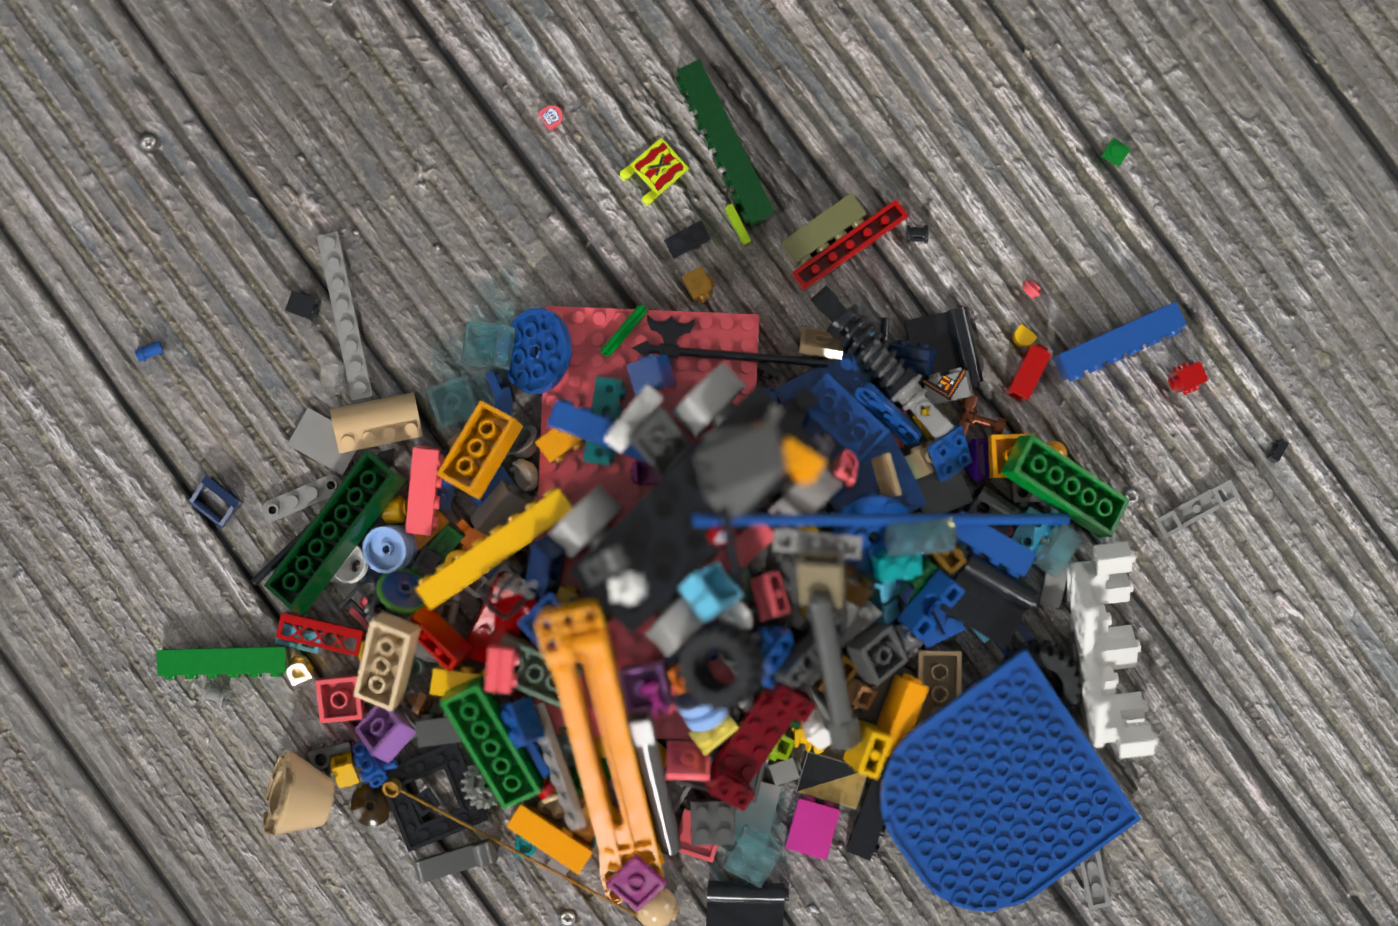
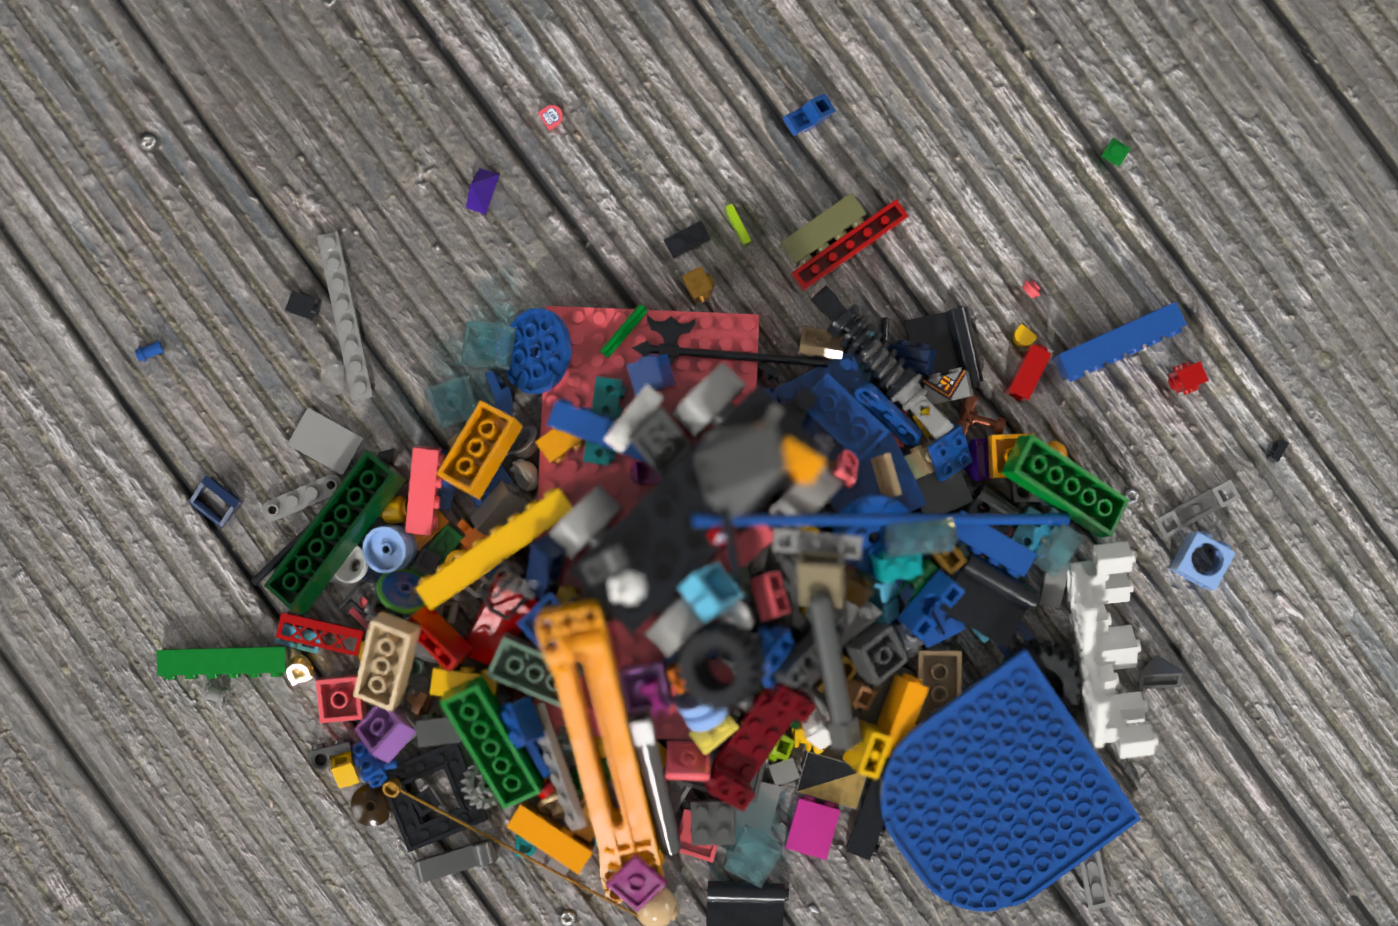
(297, 796): tan cone -> none
(376, 422): tan brick -> none
(481, 191): none -> dark purple slope
(500, 668): coral brick -> none
(657, 168): flag -> none
(725, 144): dark green brick -> none
(810, 115): none -> blue brick
(917, 234): black bush -> none
(1160, 674): none -> dark grey slope
(1222, 558): none -> light blue brick

